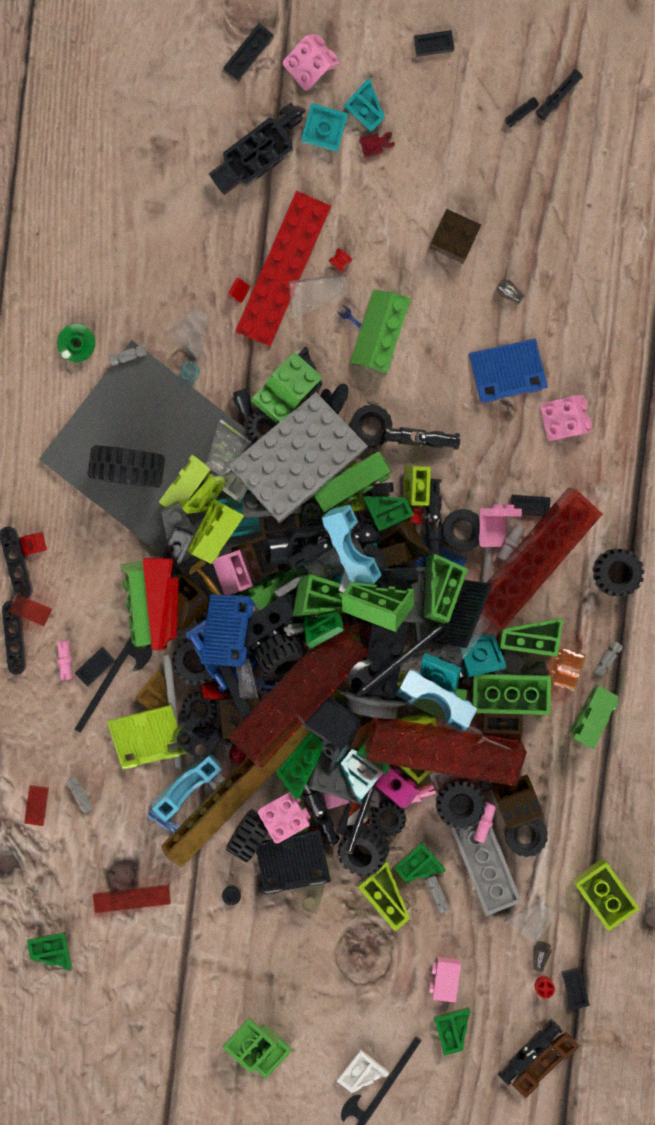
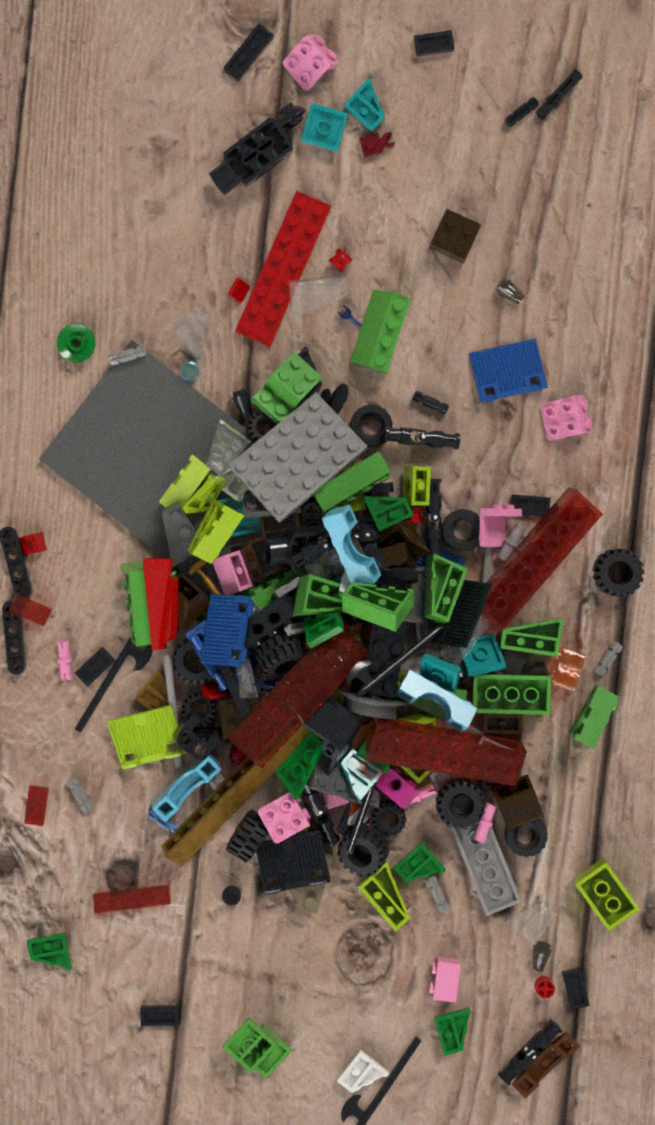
(126, 466): black tyre -> none
(159, 1015): none -> black tile
(177, 547): black tile -> none
(430, 402): none -> black axle

